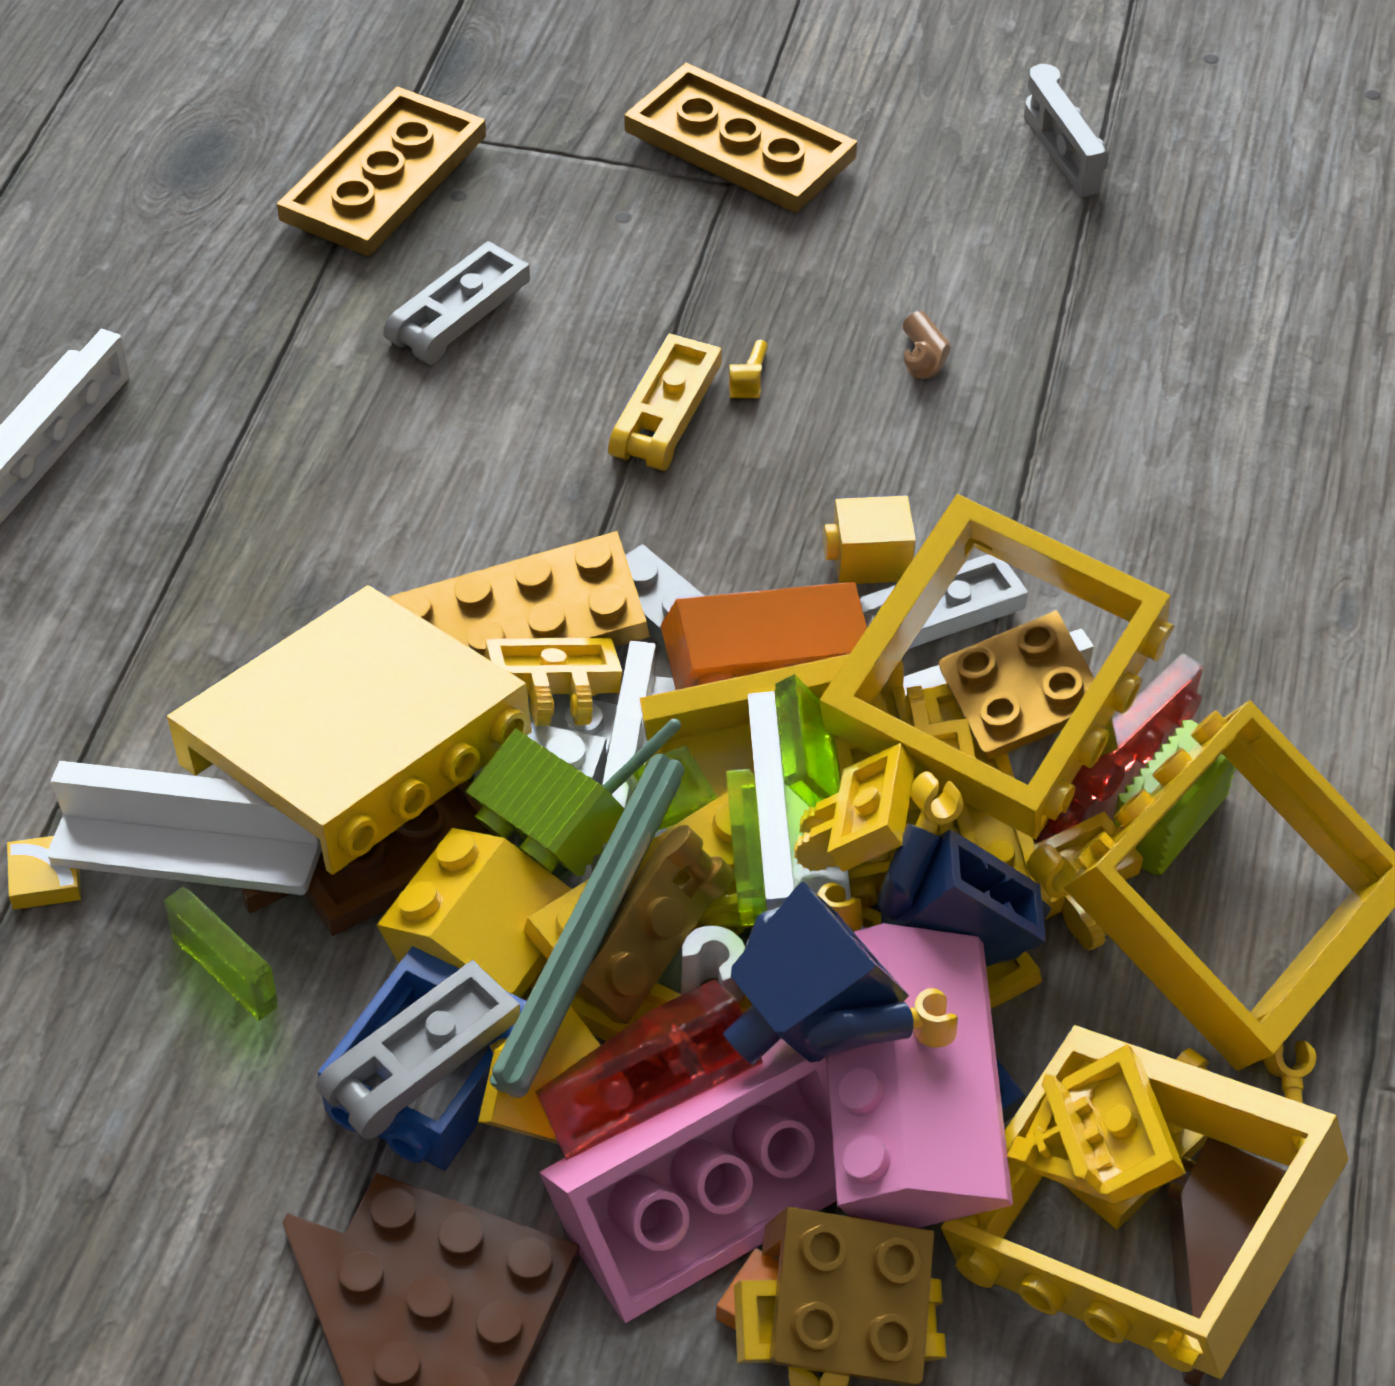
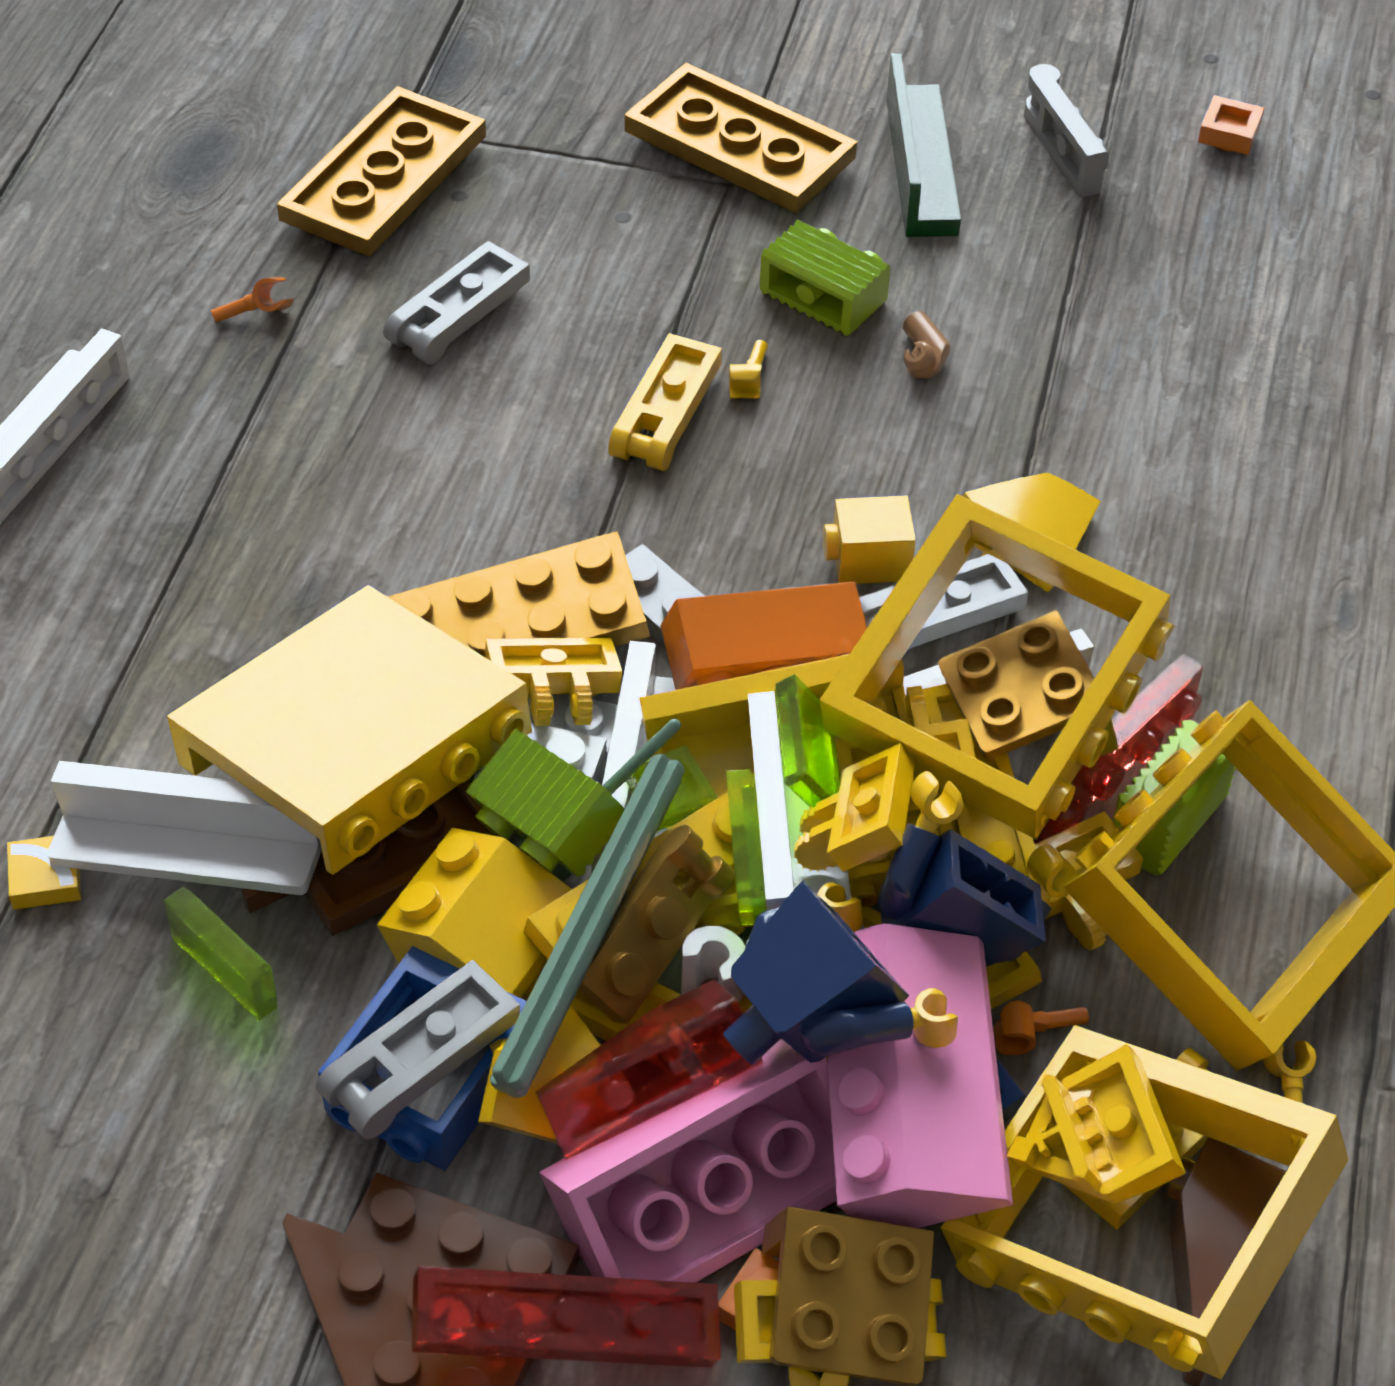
(257, 299): none -> orange hand
(564, 1317): none -> clear red plate
(824, 277): none -> lime brick
(921, 156): none -> panel
(1019, 1023): none -> orange hand
(1043, 505): none -> yellow slope
(1231, 125): none -> orange plate

